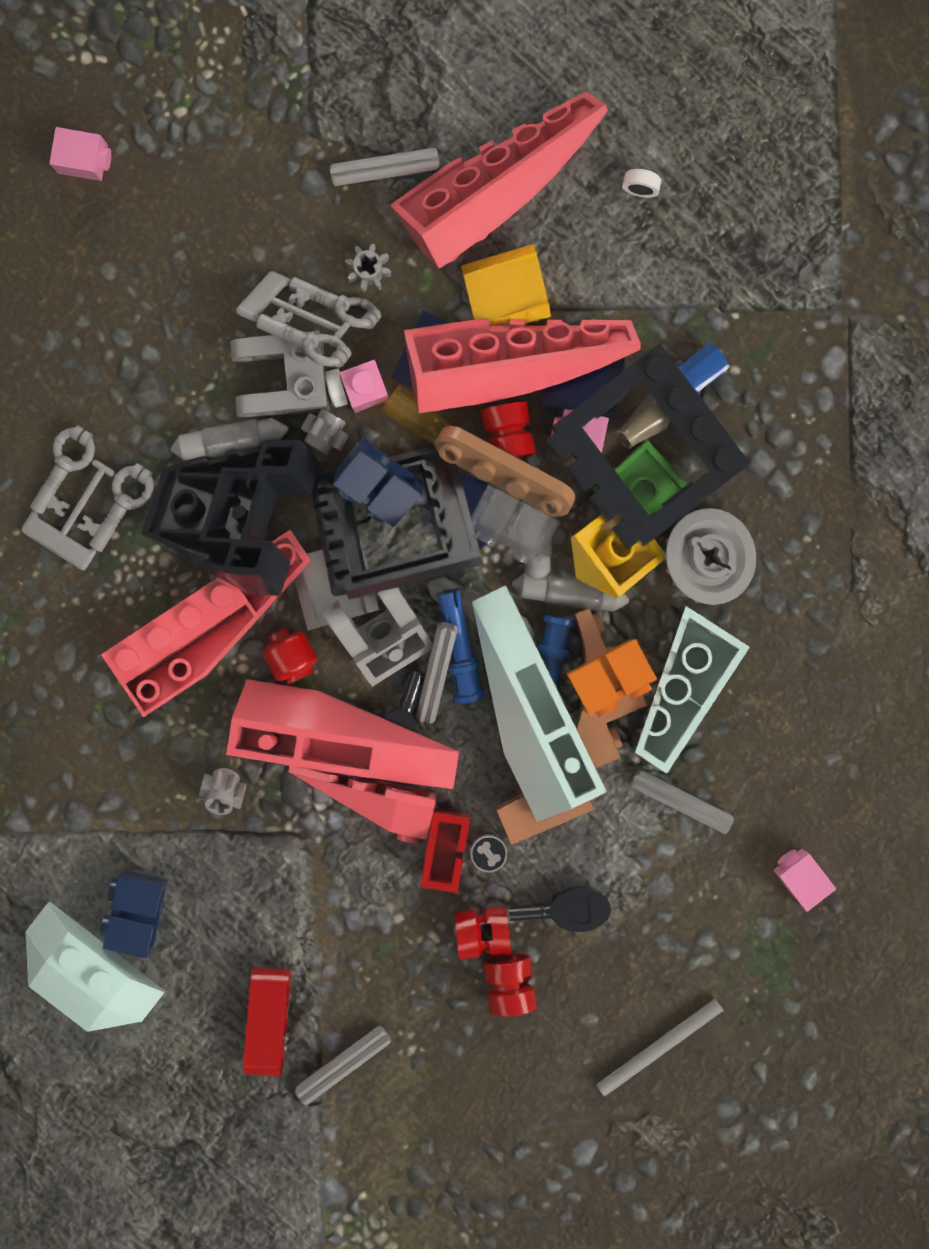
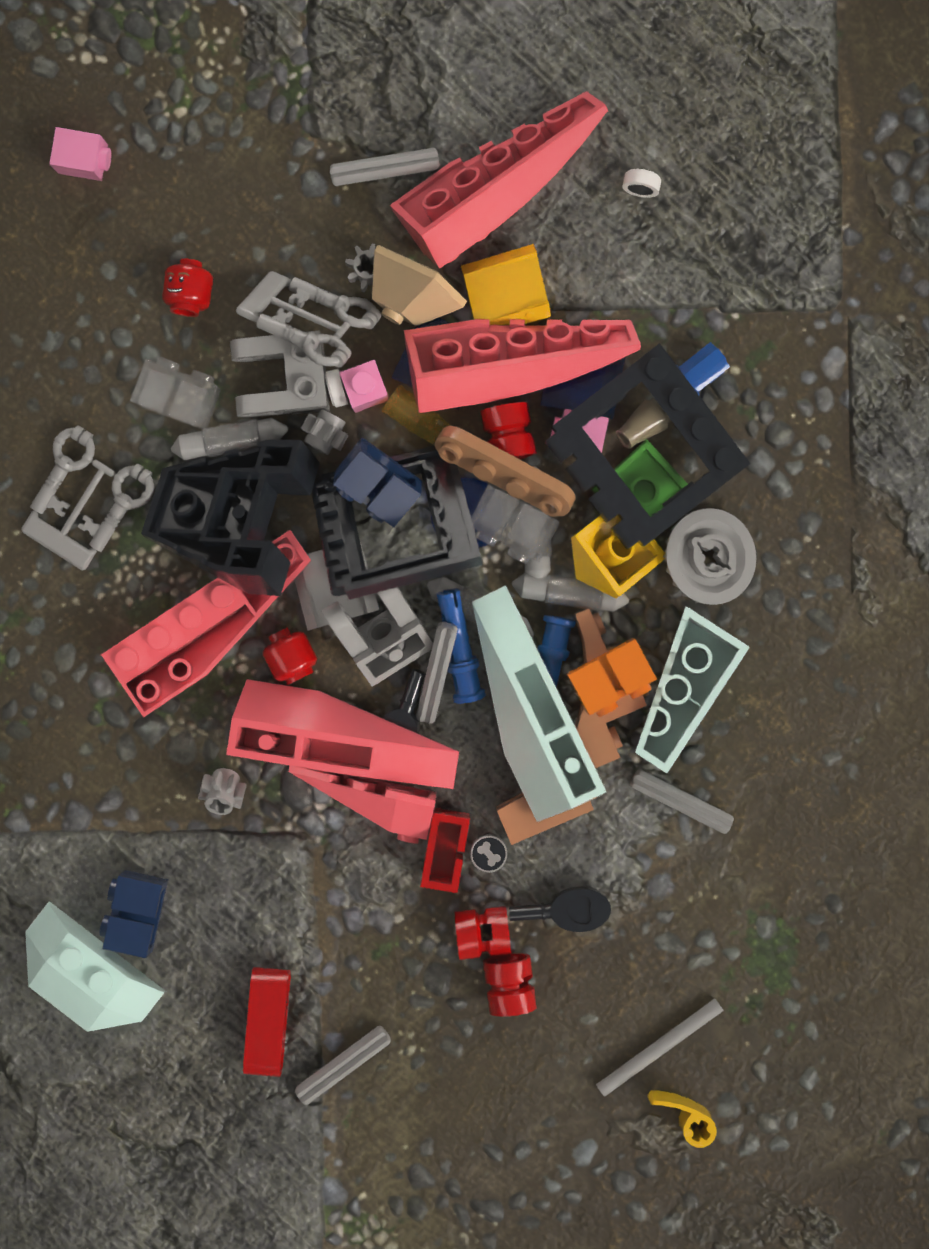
(175, 393): none -> clear piece
(187, 288): none -> red head
(411, 290): none -> tan slope
(690, 1113): none -> yellow panel
(803, 878): bright pink brick -> none

